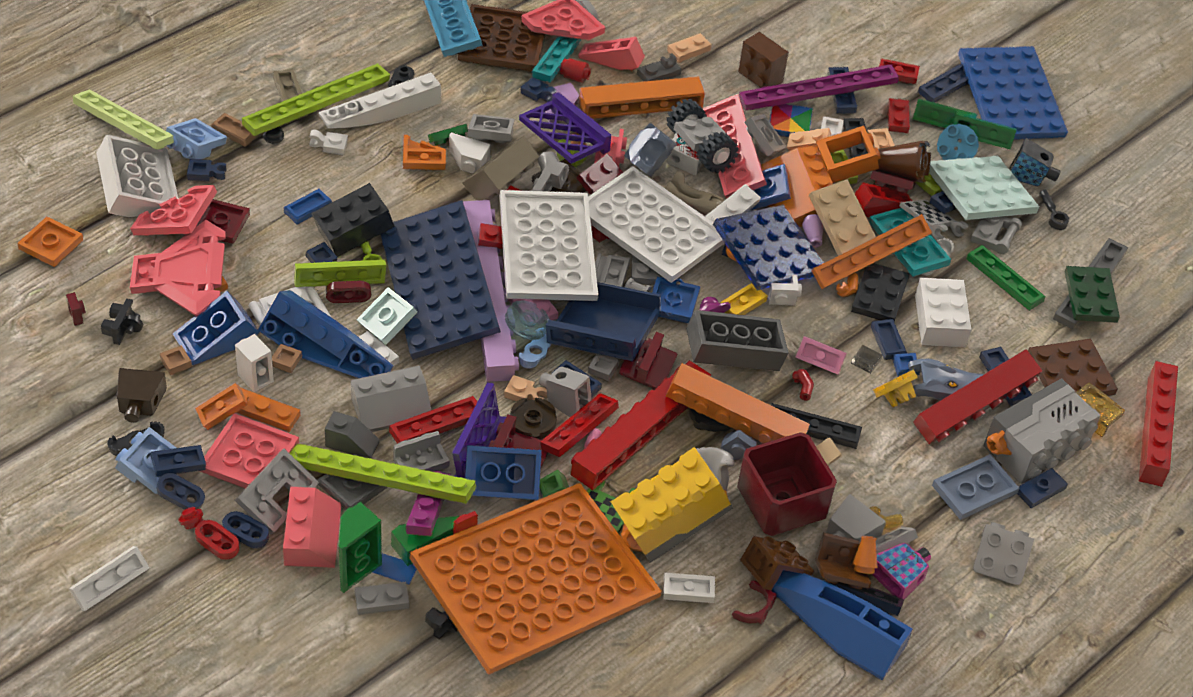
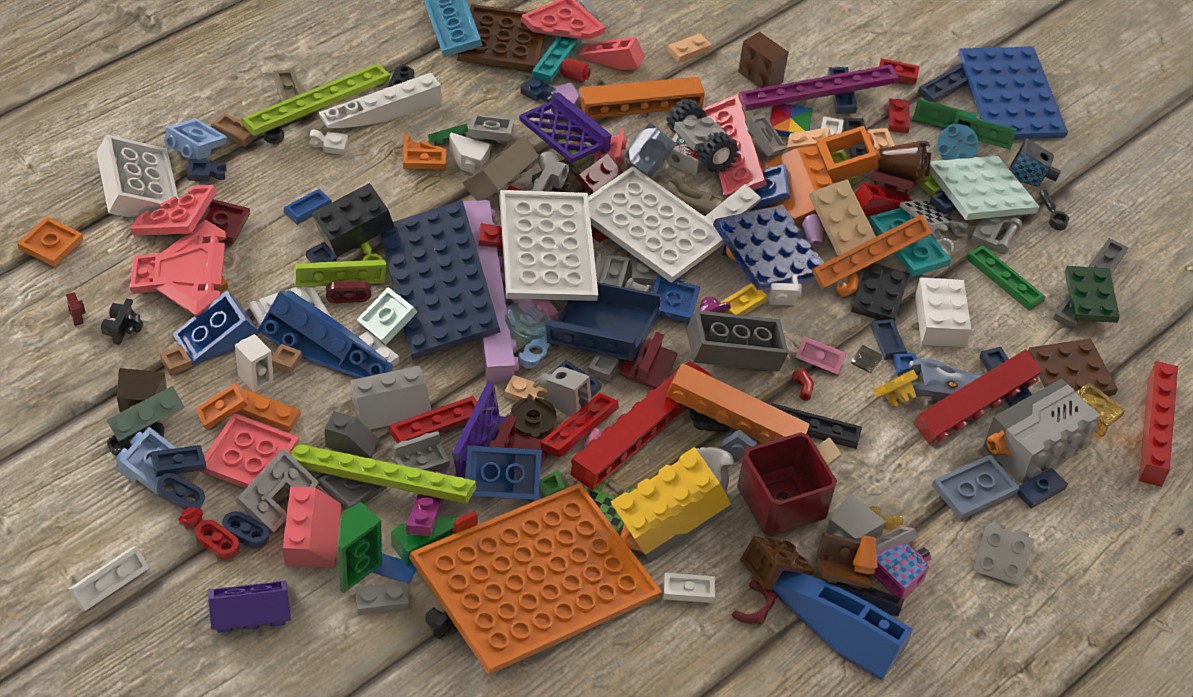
(123, 119): yellowish green plate -> none
(145, 413): none -> sand green plate
(249, 606): none -> dark purple slope
(660, 70): dark grey plate -> none

